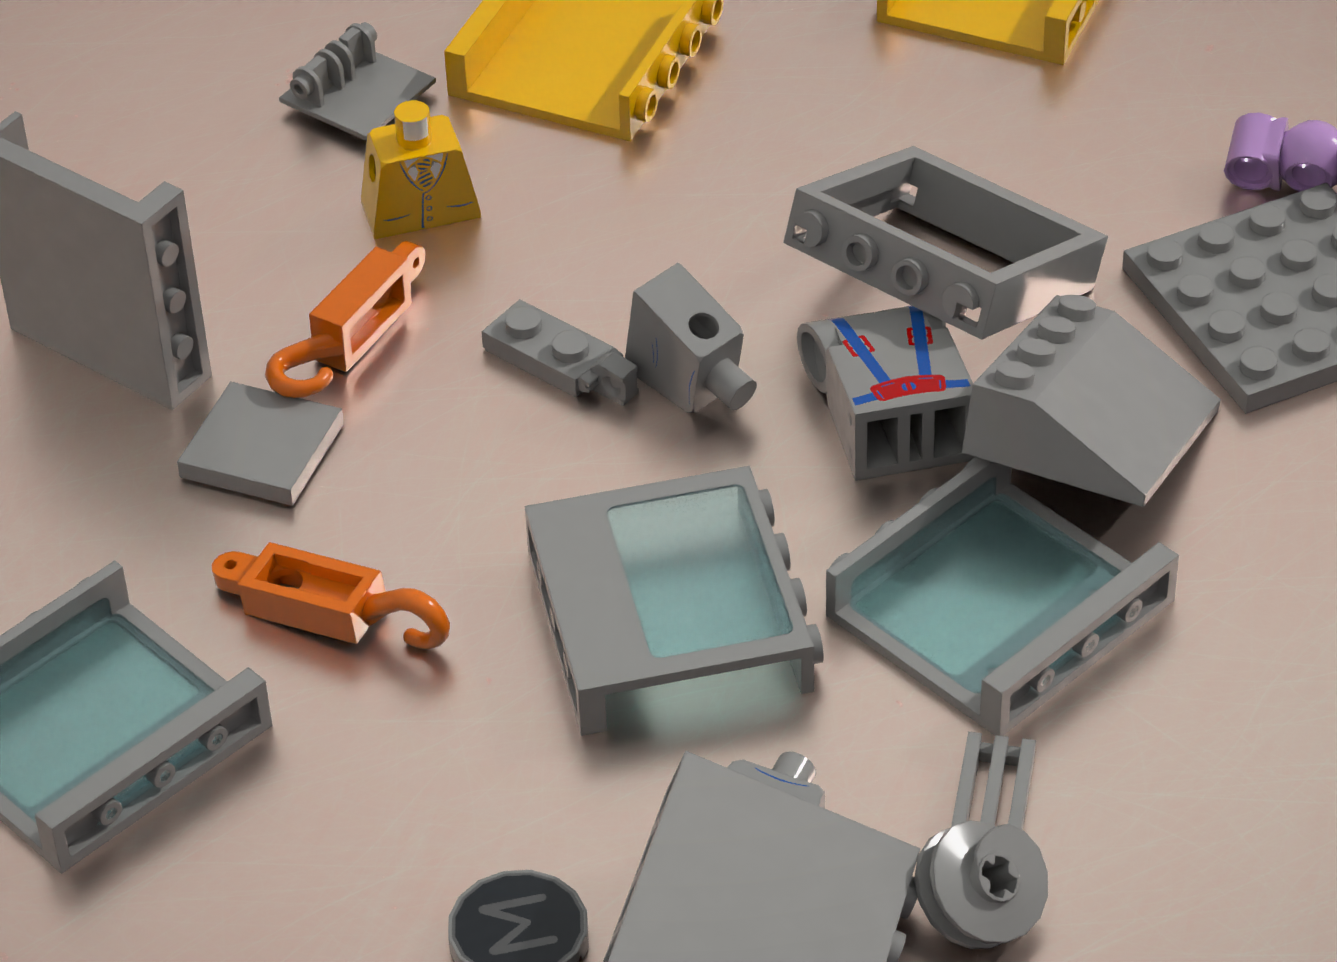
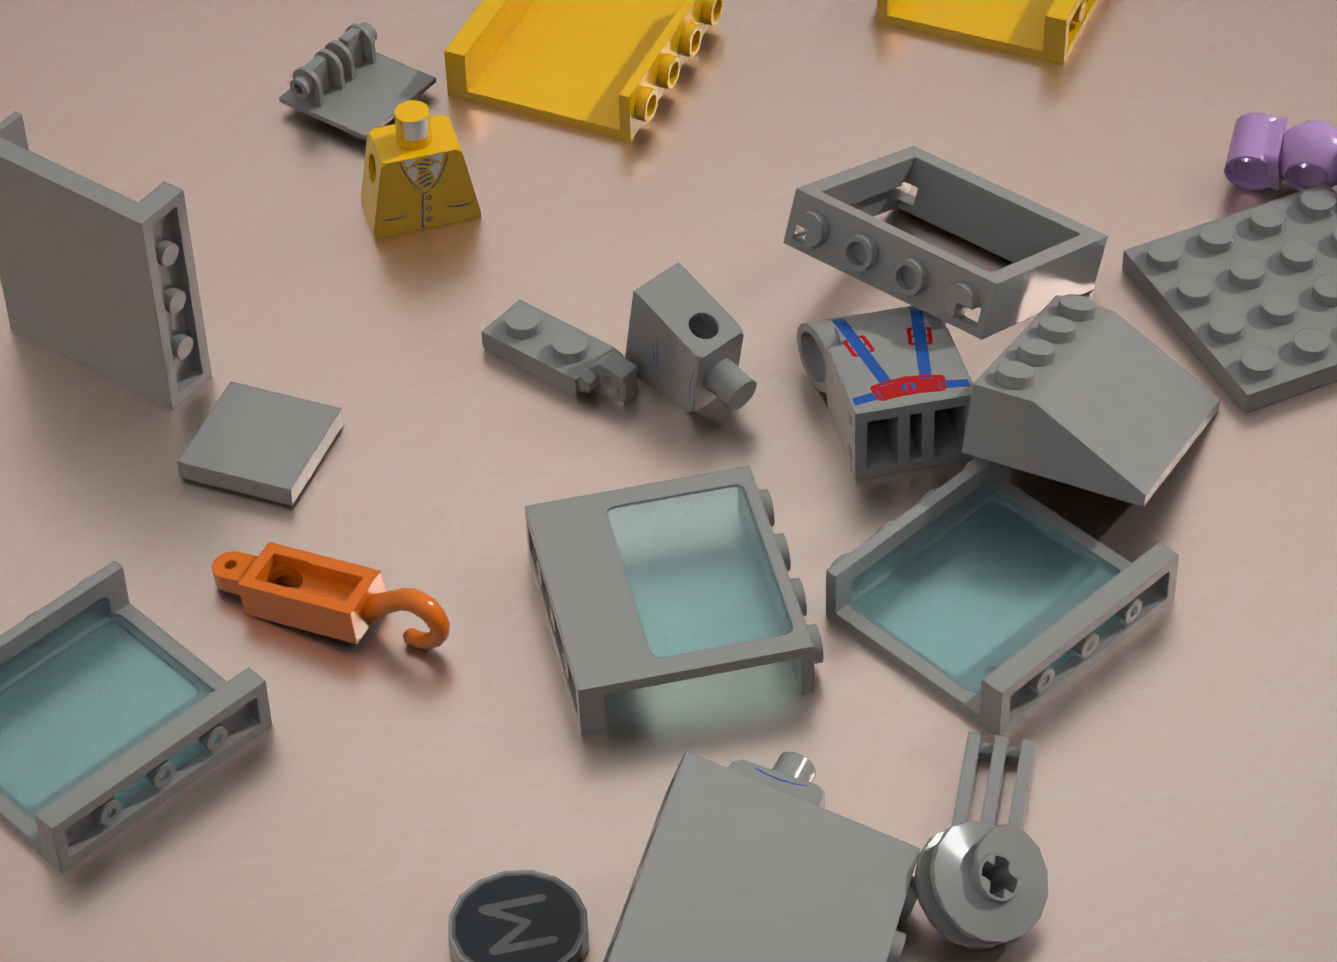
(350, 319): orange piece -> none

